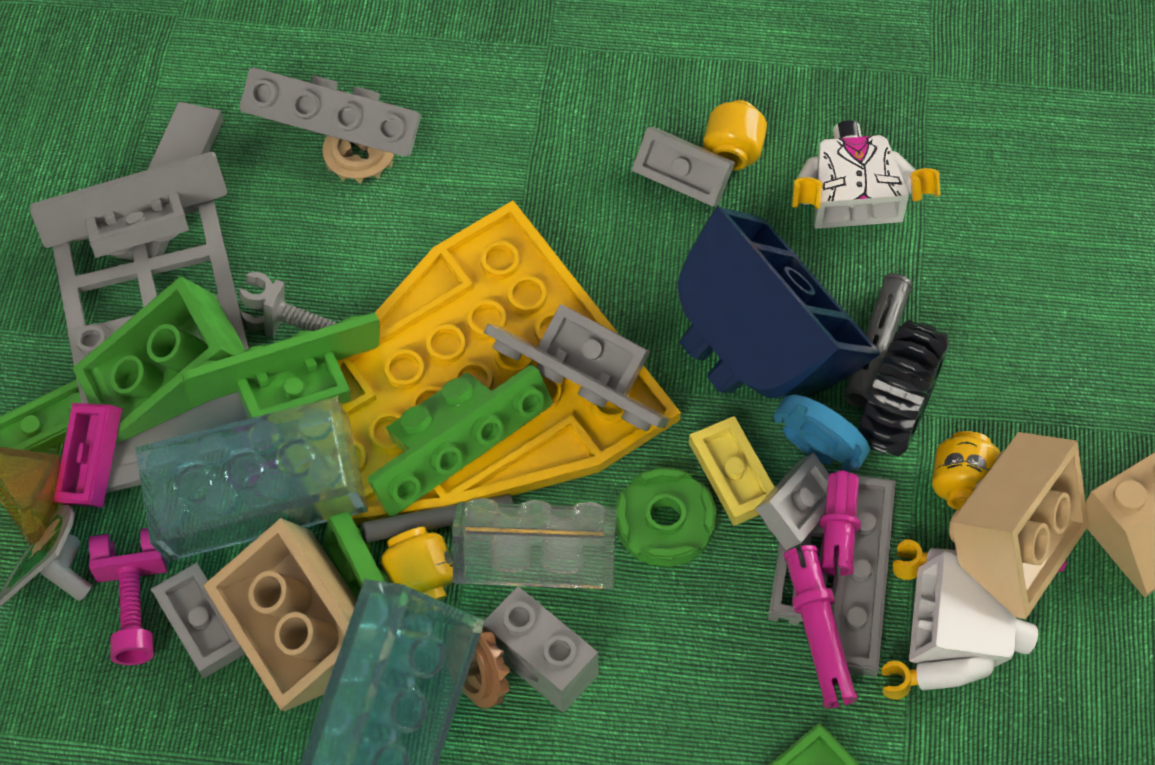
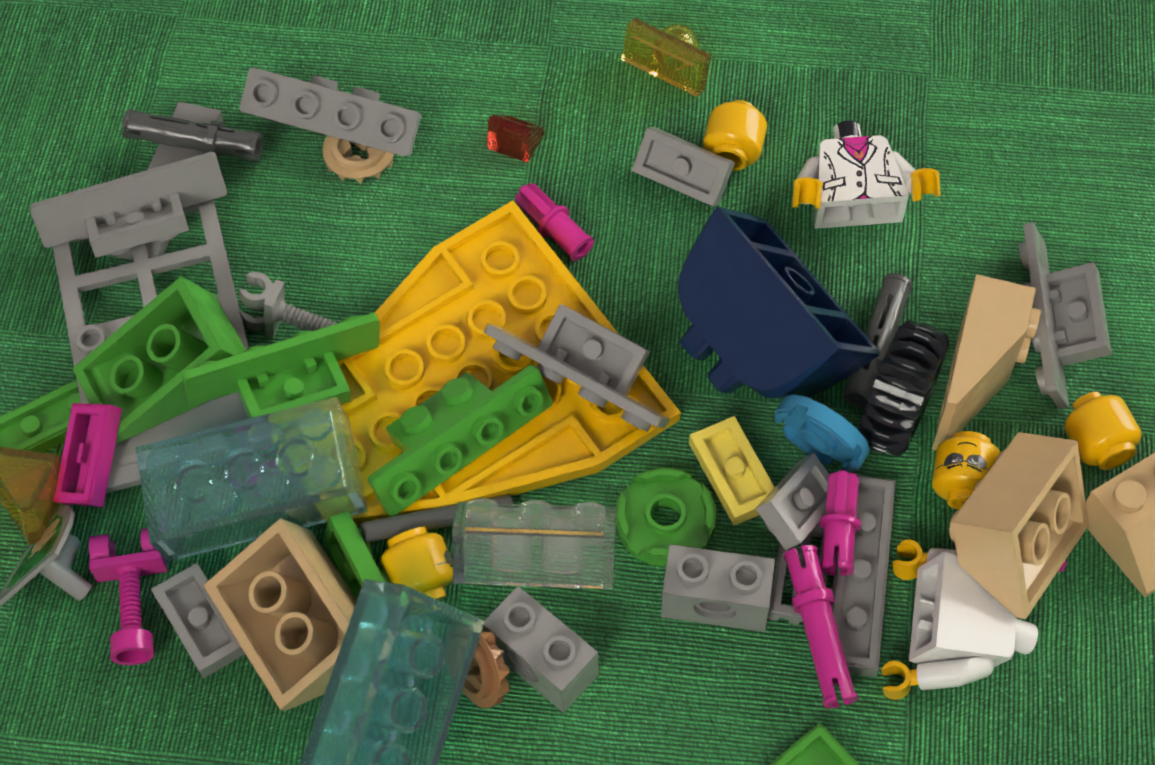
(192, 135): none -> dark grey pin
(513, 136): none -> clear red slope
(554, 221): none -> dark pink axle
(668, 55): none -> clear yellow tile
(717, 588): none -> light grey brick
(989, 343): none -> tan slope
(1071, 316): none -> light grey bracket
(1103, 430): none -> yellow head

